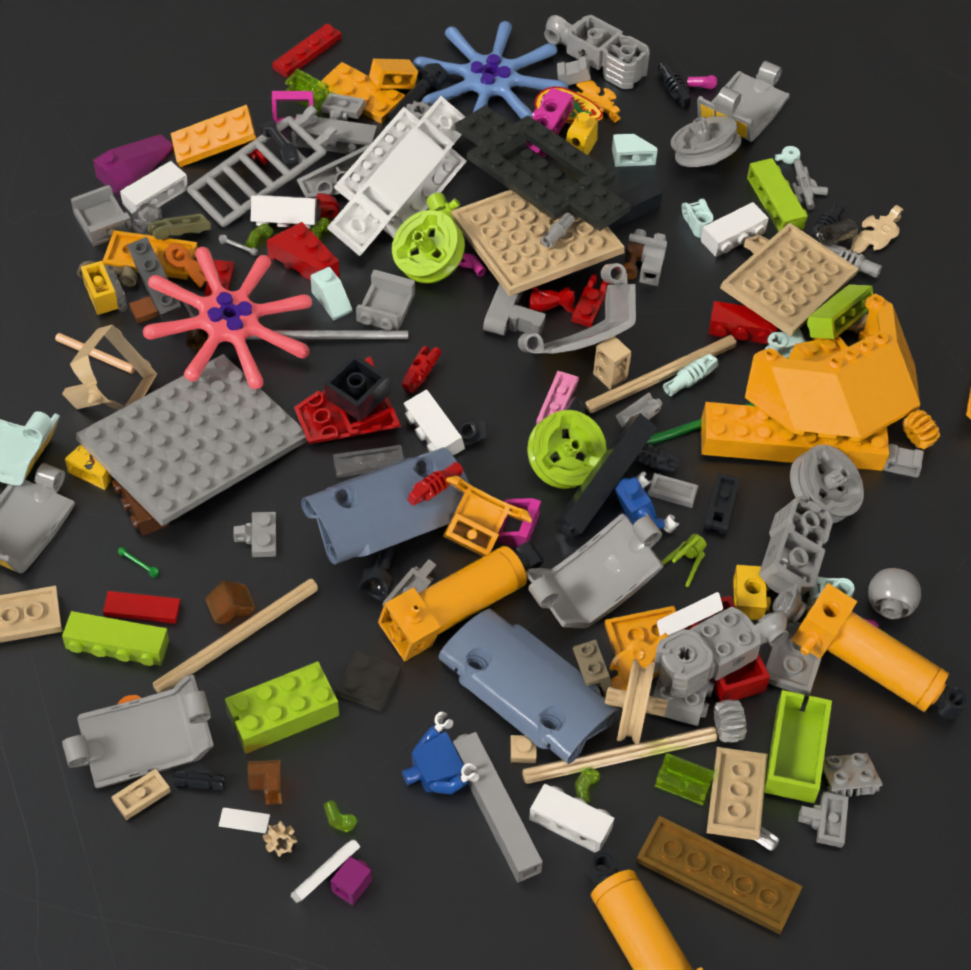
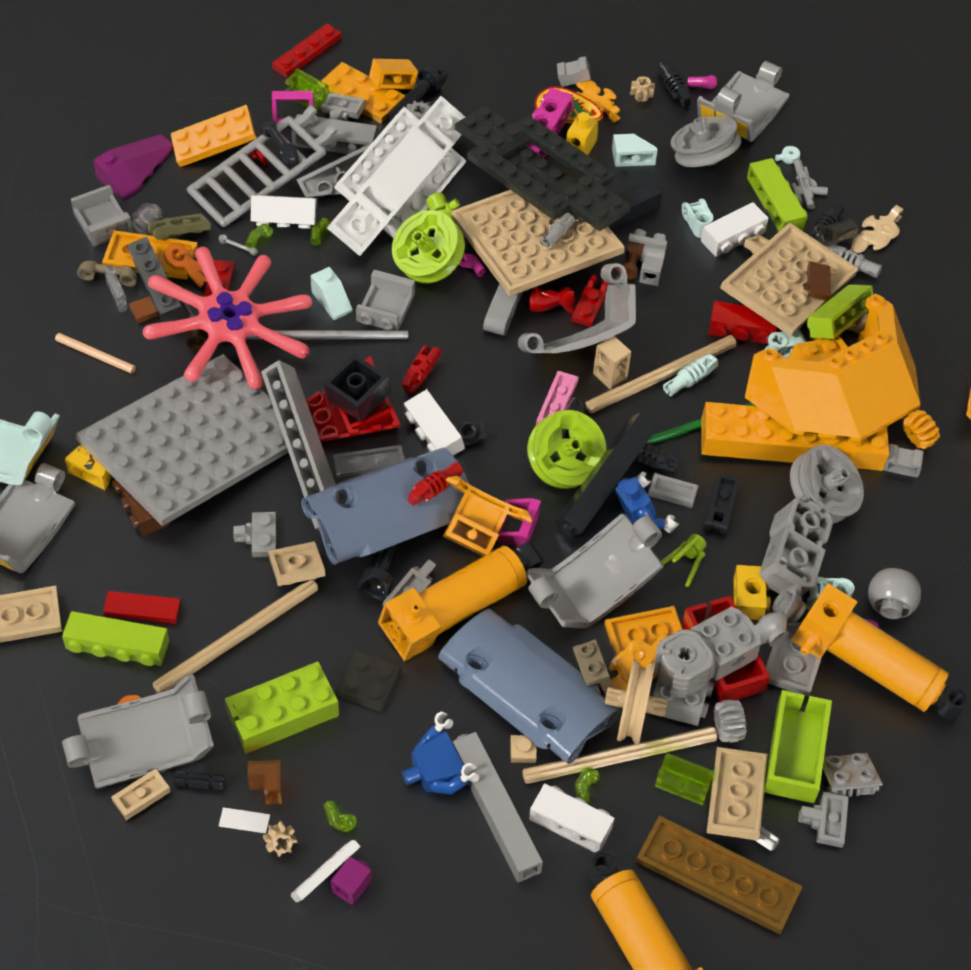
(88, 393): tan piece -> none
(99, 287): yellow brick -> none
(153, 571): green hinge -> none
(155, 187): white brick -> none
(229, 600): clear orange piece -> none
(296, 563): none -> tan plate
(298, 430): none -> light grey brick
(301, 251): red wedge -> none
(327, 206): red piece -> none
(491, 73): medium blue animal -> none
(526, 320): light grey piece -> none
(604, 45): light grey brick -> none
(642, 89): none -> tan gear
(646, 406): light grey hinge -> none
(690, 614): white sticker -> none
(819, 281): none -> reddish brown tile

